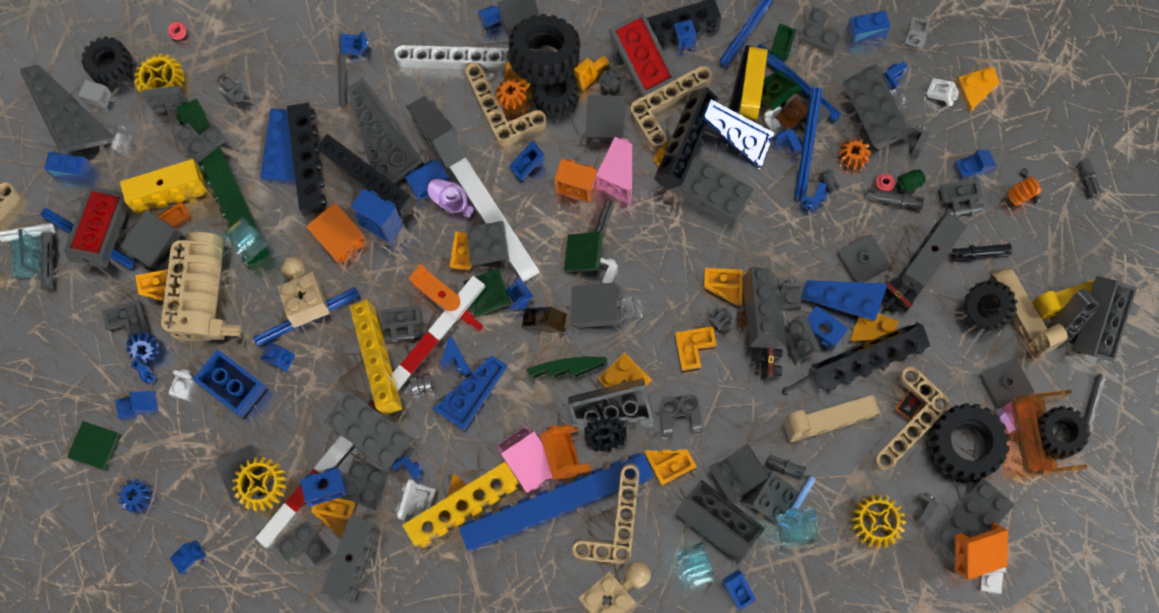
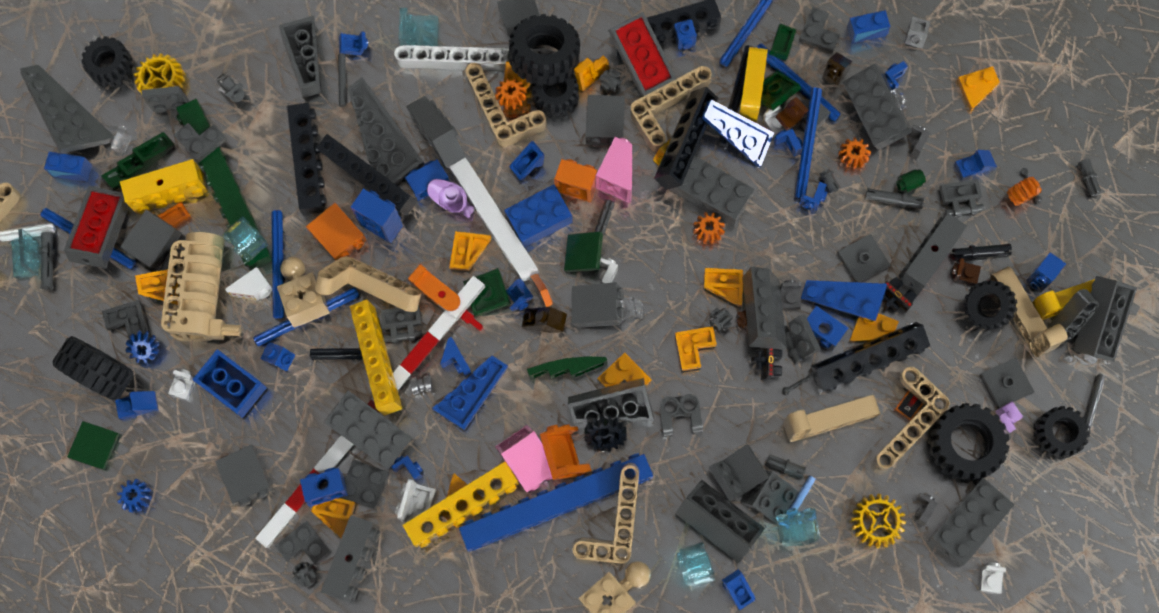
(92, 368): none -> black tyre
(94, 94): light grey brick -> none
(139, 161): none -> dark green slope
(143, 370): blue arm -> none
(173, 27): coral plate -> none
(187, 556): blue bracket -> none
(250, 286): none -> white slope
(253, 489): yellow gear -> none
(277, 259): none -> blue axle
(278, 156): blue wing -> none
(301, 46): none -> dark grey wedge
(304, 574): none -> dark grey gear
(335, 353): none -> black axle
(369, 279): none -> tan beam
(418, 29): none -> clear light blue bracket
(487, 243): dark grey plate -> none
(489, 16): blue bracket -> none
(538, 216): none -> blue brick
(541, 290): none -> orange tile
(670, 464): light orange wing -> none
(717, 228): none -> orange gear
(837, 68): none -> dark brown slope
(881, 186): coral plate -> none
(943, 90): white bracket -> none
(966, 272): none -> reddish brown bracket
(981, 552): orange panel -> none
(1025, 413): clear orange windscreen -> none
(1046, 272): none -> blue brick

